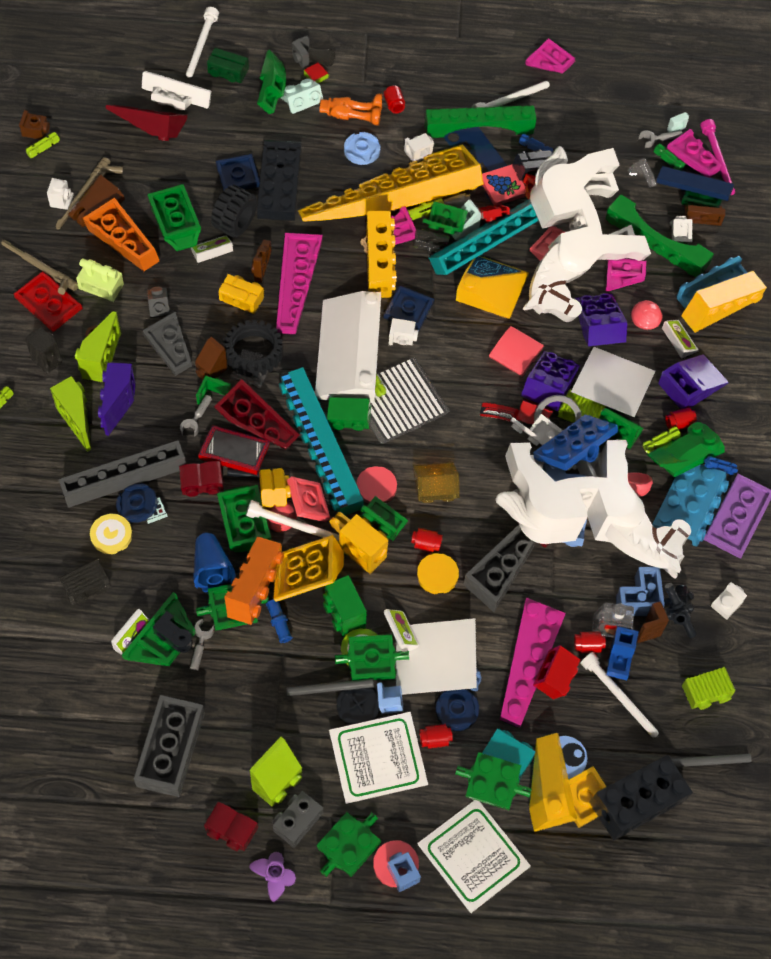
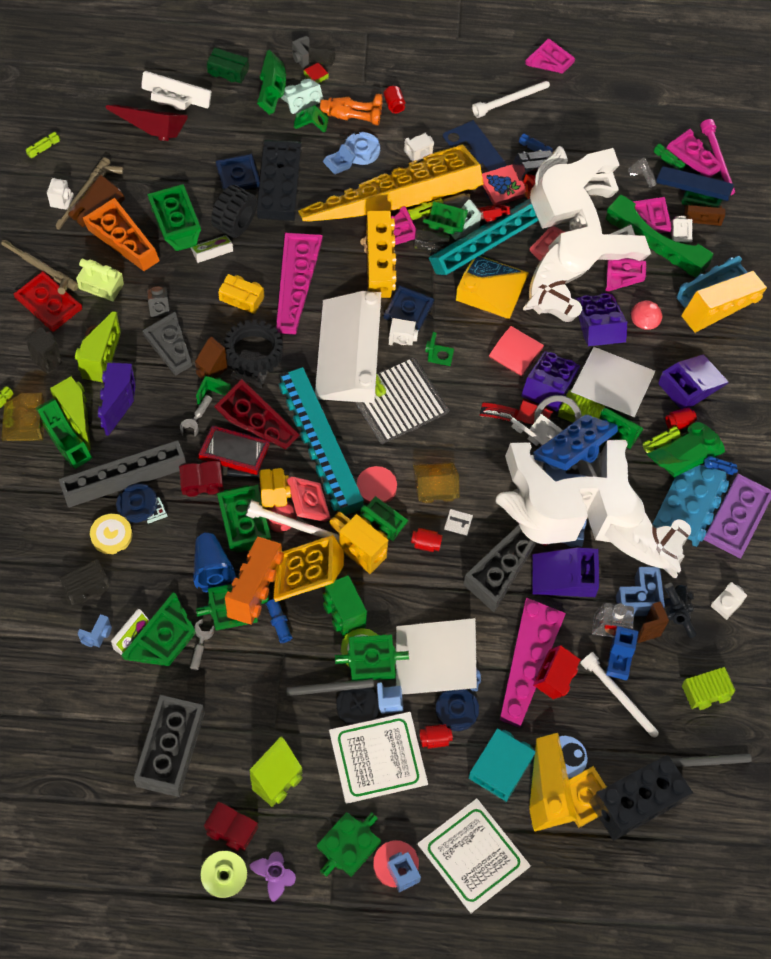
(21, 418): none -> clear yellow slope
(33, 125): reddish brown brick -> none
(62, 435): none -> green arch
(100, 631): none -> medium blue bracket
(171, 634): black leg -> none
(211, 15): white piece -> none
(221, 863): none -> yellowish green dish
(261, 260): reddish brown wing -> none
(297, 818): dark grey brick -> none
(309, 116): none -> green bracket
(340, 160): none -> medium blue bracket
(349, 413): green brick -> none
(401, 630): slope -> none
(434, 349): none -> green bracket
(437, 573): yellow tile -> none
(458, 522): none -> clear sticker
(493, 781): green plate -> none
(515, 118): green arch -> none
(566, 572): none -> dark purple slope
(589, 642): red brick -> none
(640, 483): coral piece -> none
(654, 213): none -> dark pink wing
(664, 136): light grey piece -> none
(678, 122): light aqua tile -> none
(679, 338): slope -> none

